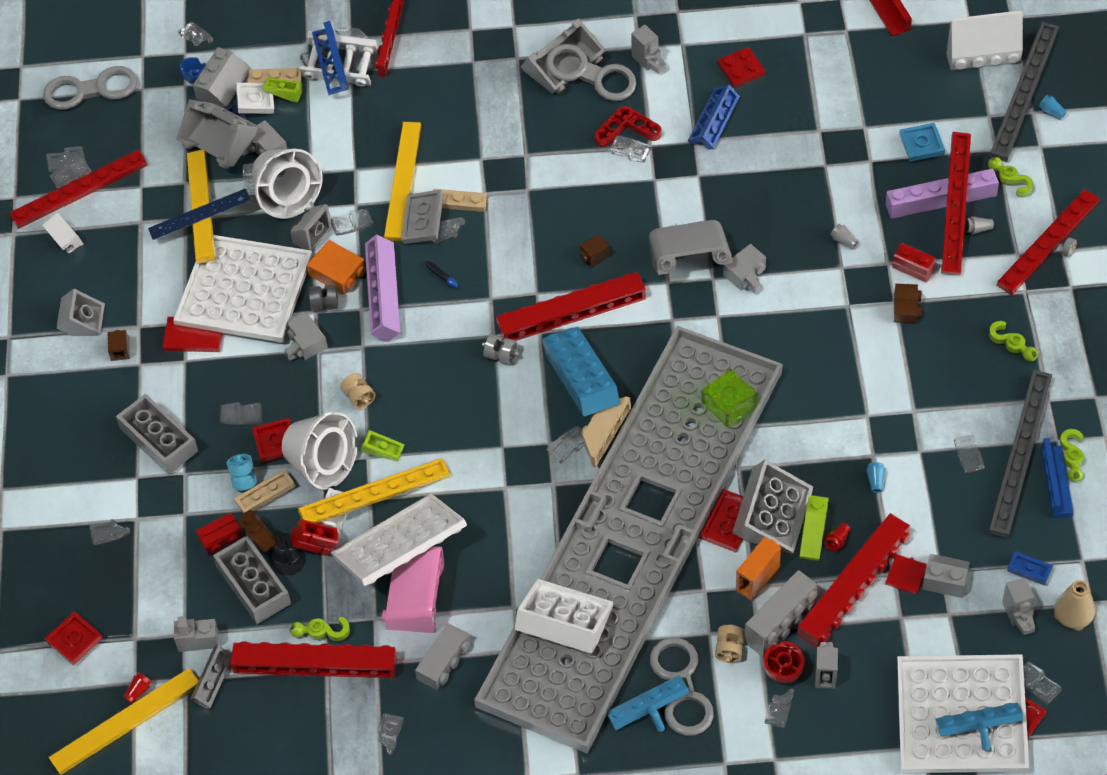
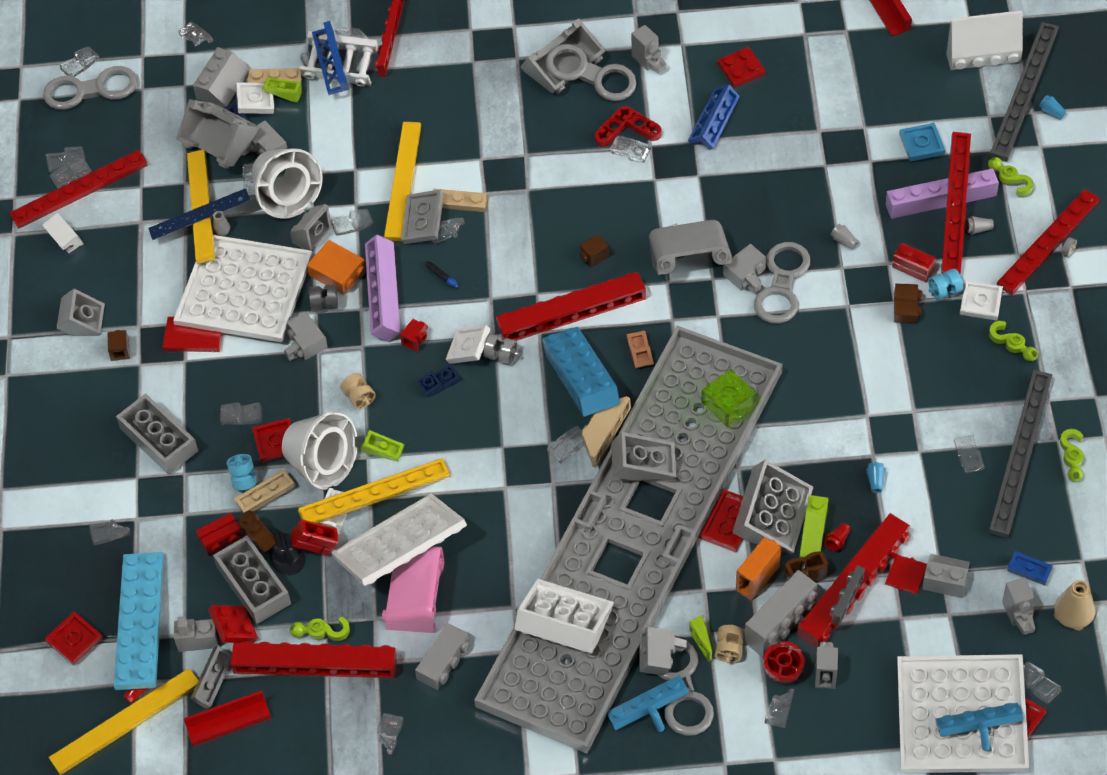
(82, 60): none -> clear slope
(139, 621): none -> medium azure plate
(191, 68): blue hair -> none
(220, 224): none -> light grey cone
(227, 718): none -> red panel
(233, 623): none -> red plate
(414, 334): none -> red brick
(439, 381): none -> dark blue slope
(468, 344): none -> white plate
(639, 349): none -> nougat slope
(642, 458): none -> light grey slope
(656, 650): none -> light grey hinge
(699, 633): none -> lime slope
(782, 283): none -> light grey bar
(812, 565): none -> reddish brown brick
(846, 595): none -> dark grey plate
(941, 286): none -> medium azure wheel
(981, 300): none -> white tile
(1056, 480): blue fence -> none

